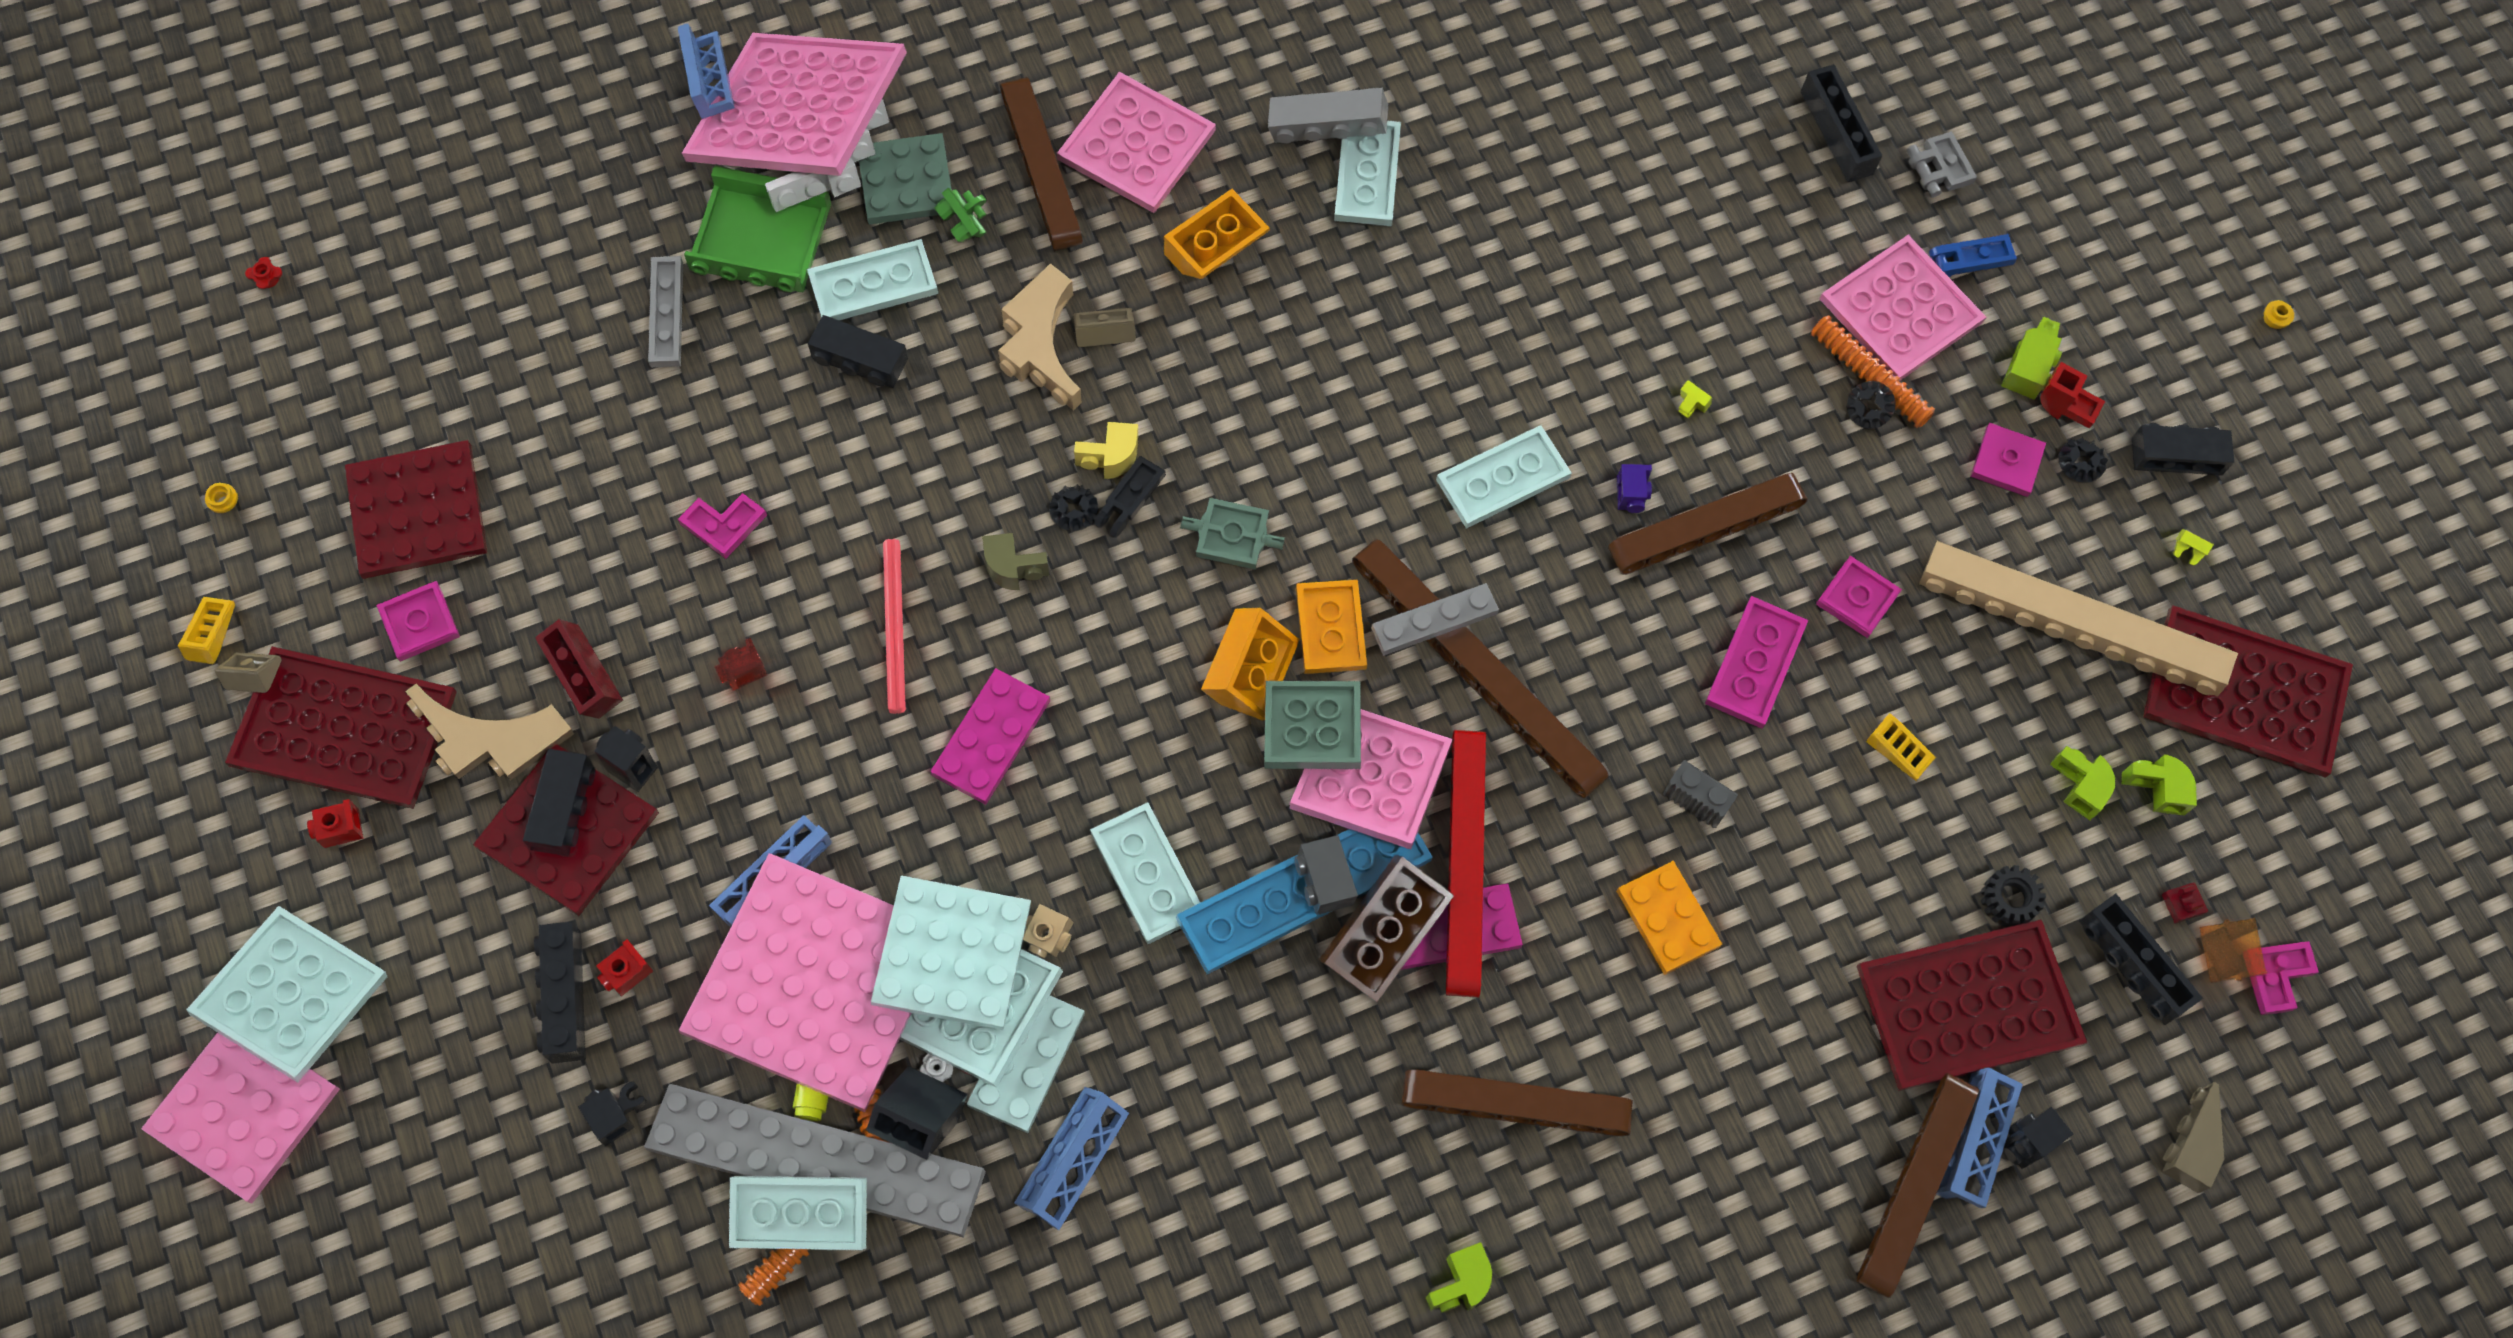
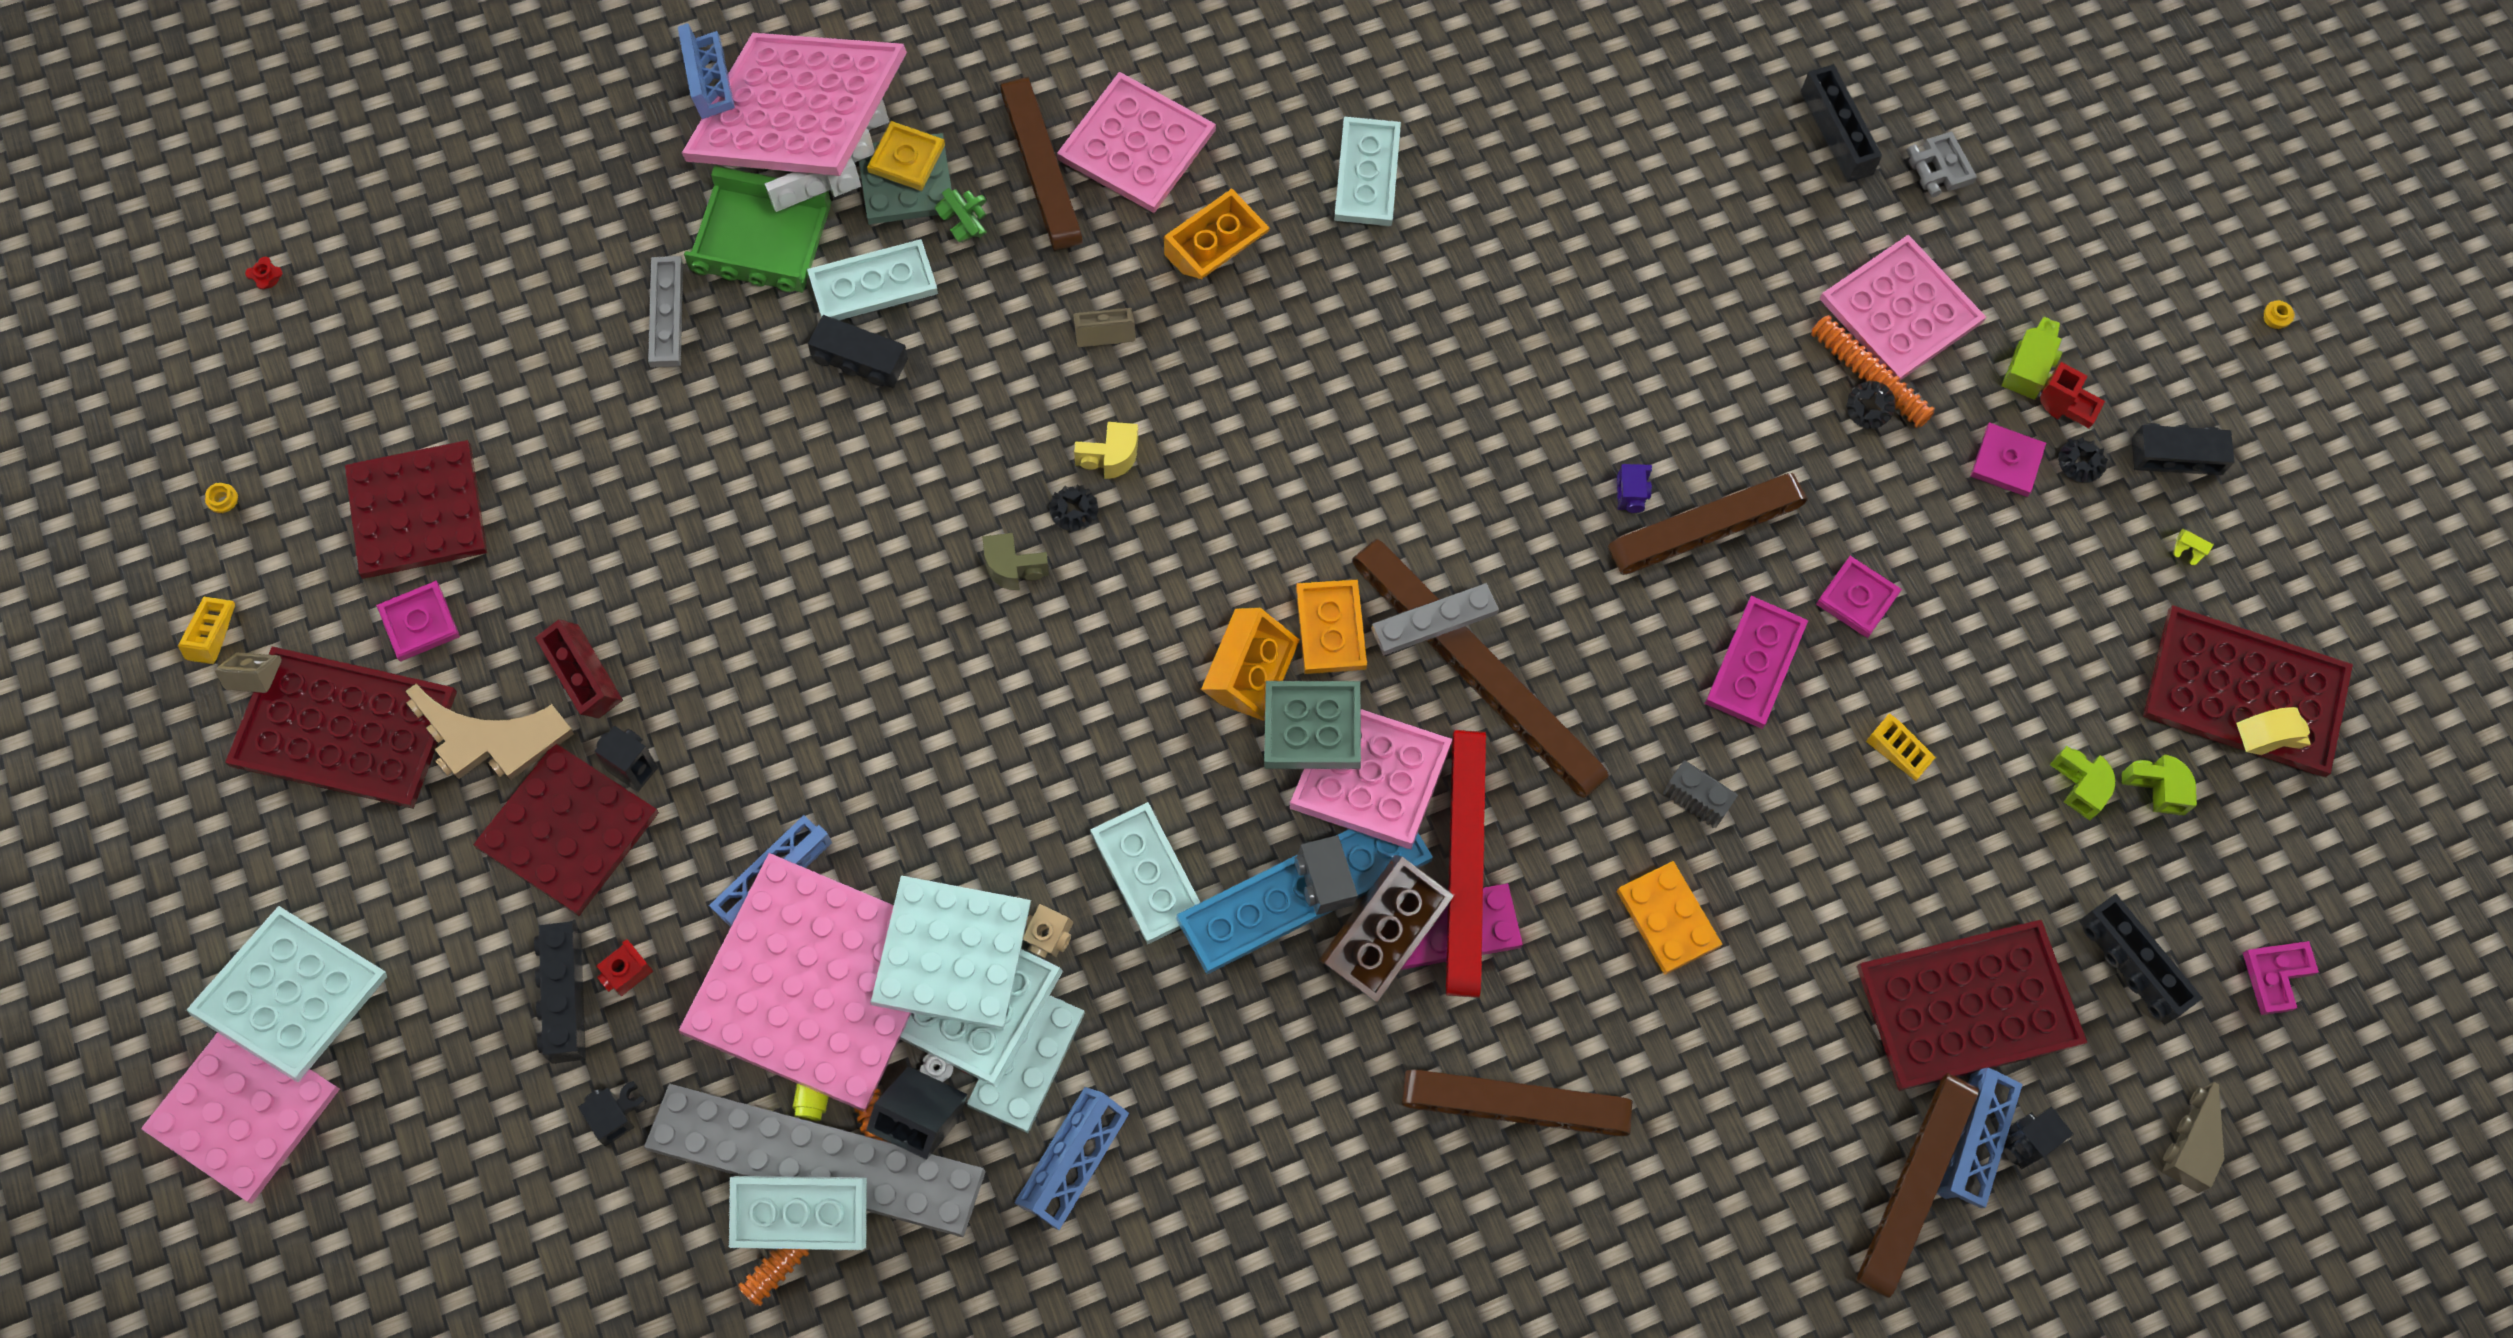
(345, 828): red brick -> none
(559, 802): black brick -> none
(723, 531): dark pink plate -> none
(741, 666): clear red brick -> none
(894, 626): coral axle -> none
(906, 155): none -> yellow plate
(990, 736): dark pink plate -> none
(1032, 323): tan arch -> none
(1130, 494): black hinge -> none
(1232, 533): sand green plate -> none
(1328, 115): light grey brick -> none
(1472, 1280): lime brick -> none
(1503, 476): light aqua plate -> none
(1694, 399): neon yellow tile -> none
(1974, 255): blue plate -> none
(2020, 879): black tyre -> none
(2079, 619): tan brick -> none
(2184, 902): dark red tile -> none
(2233, 950): clear orange piece -> none
(2274, 730): none -> light yellow brick

